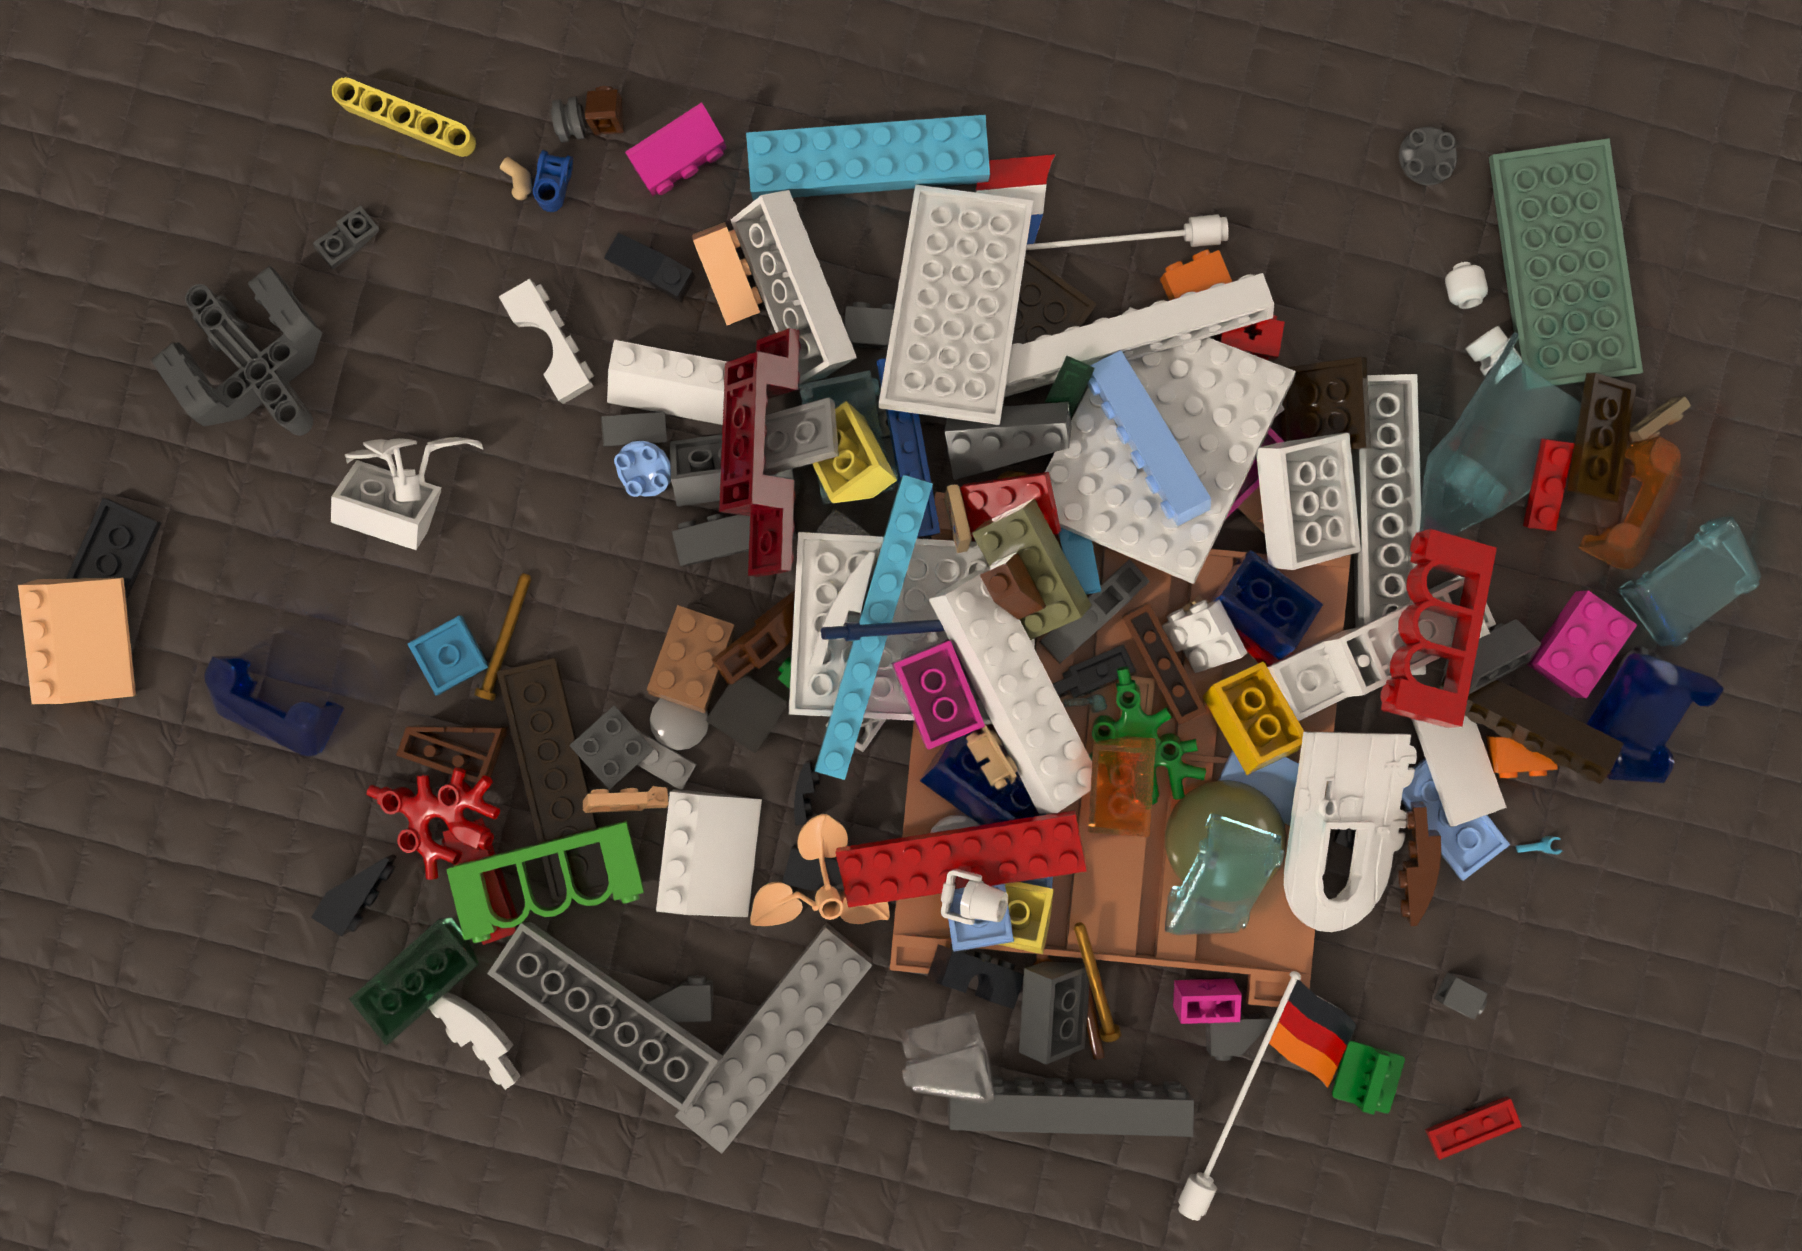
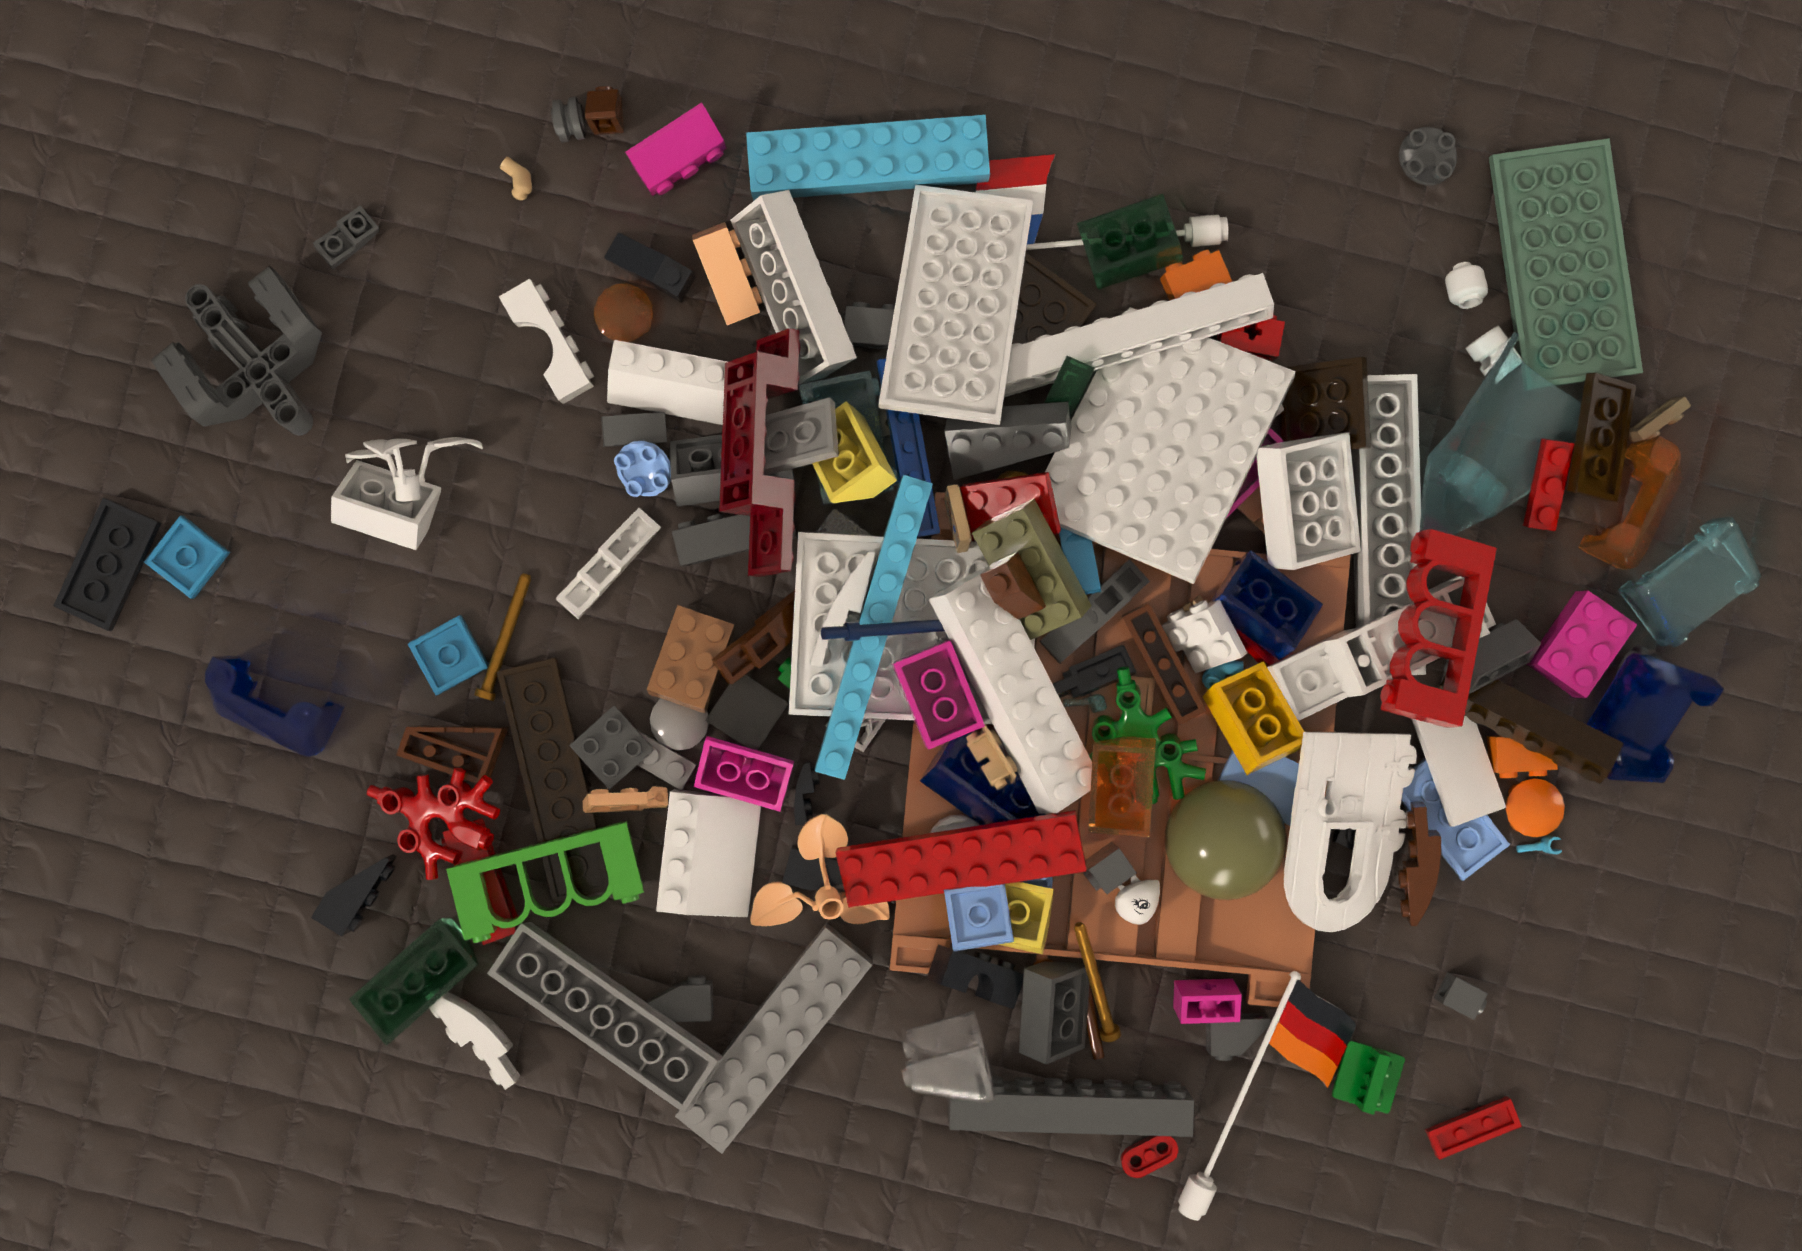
(76, 640): light nougat slope -> none
(187, 557): none -> dark azure tile
(392, 109): light yellow beam -> none
(552, 174): blue piece -> none
(608, 563): none -> white slope
(623, 313): none -> clear orange dish
(743, 773): none -> dark pink slope
(977, 901): white piece -> none
(1108, 868): none -> dark grey brick
(1130, 241): none -> clear green slope
(1138, 900): none -> white piece
(1149, 439): light blue brick -> none
(1150, 1157): none -> red plate
(1219, 672): none -> medium azure arm
(1223, 879): clear light blue windscreen -> none
(1534, 807): none -> orange dish

